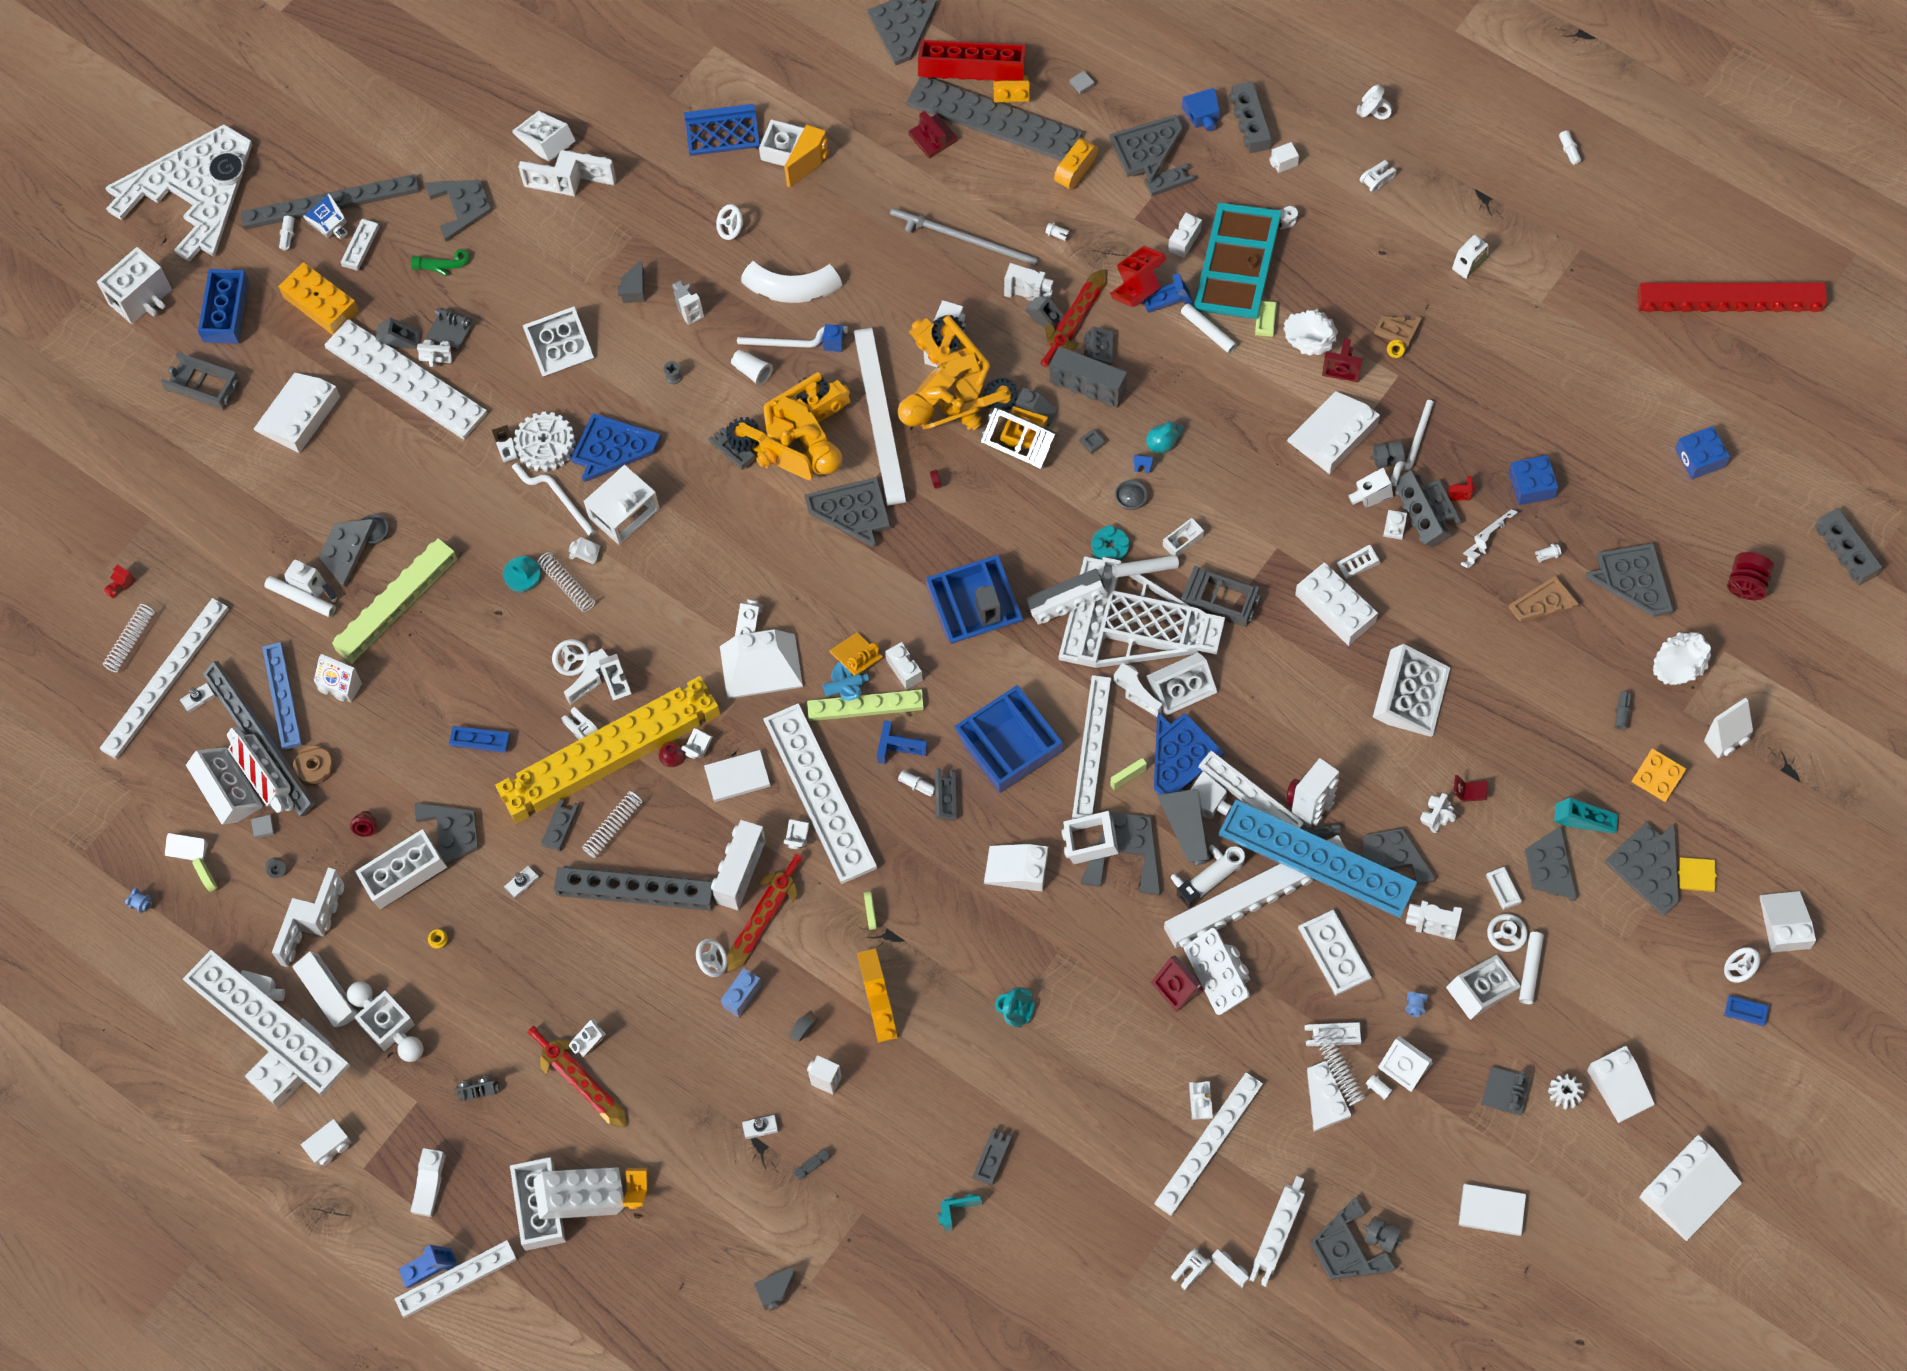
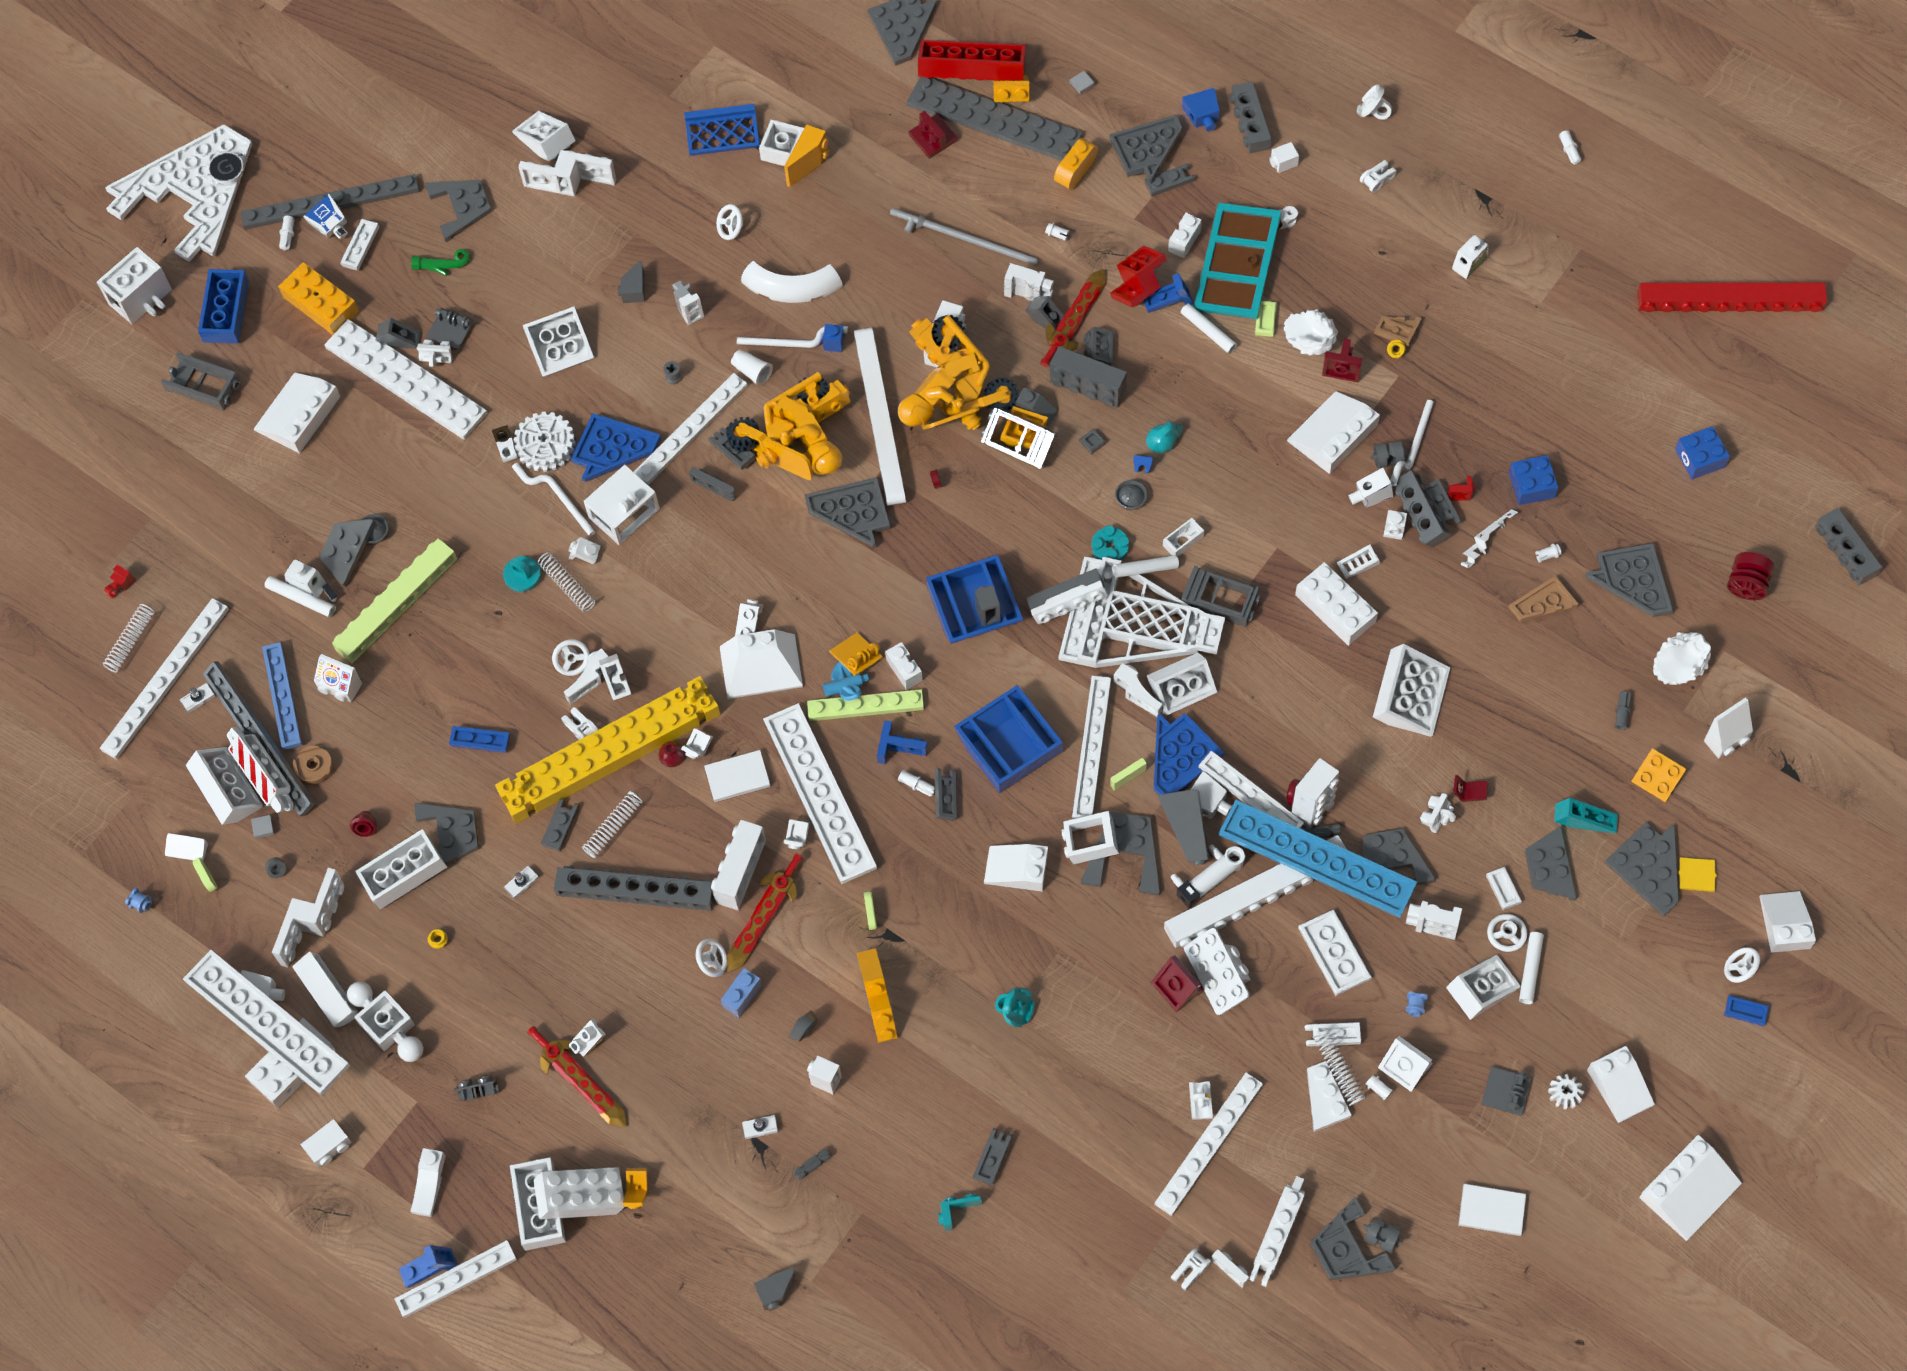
(691, 429): none -> white plate
(711, 483): none -> dark grey hinge

